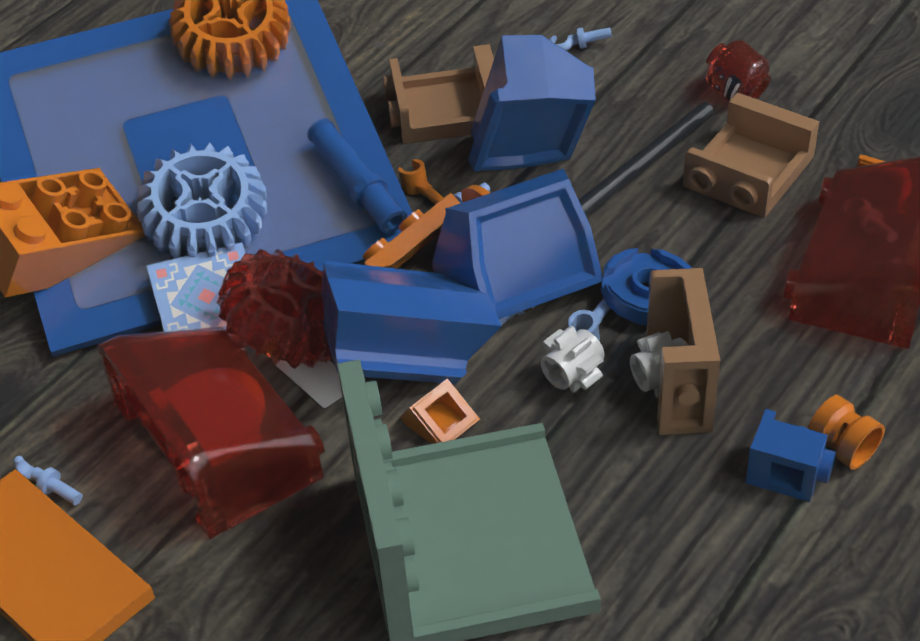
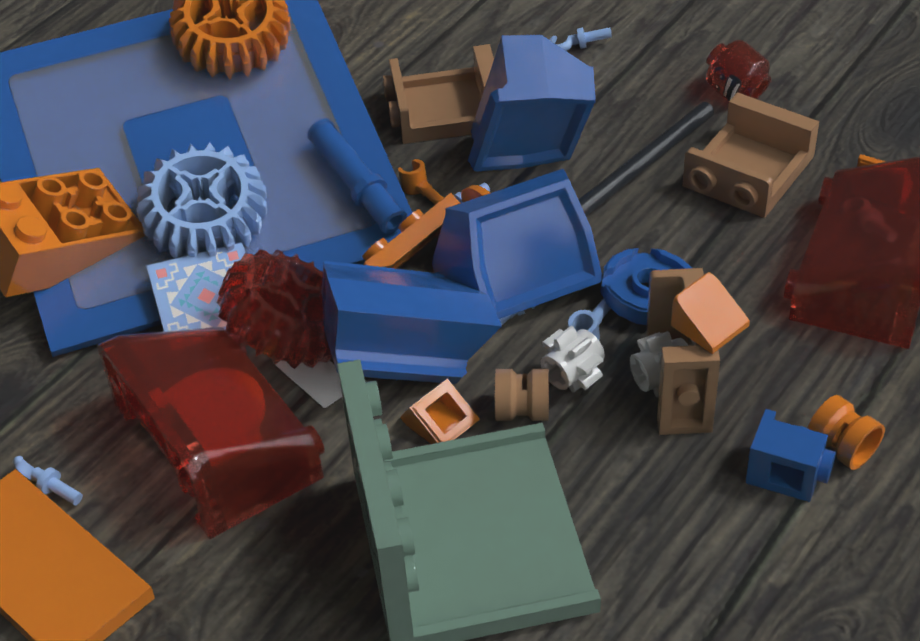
(522, 394): none -> medium nougat wheel
(708, 314): none -> orange slope

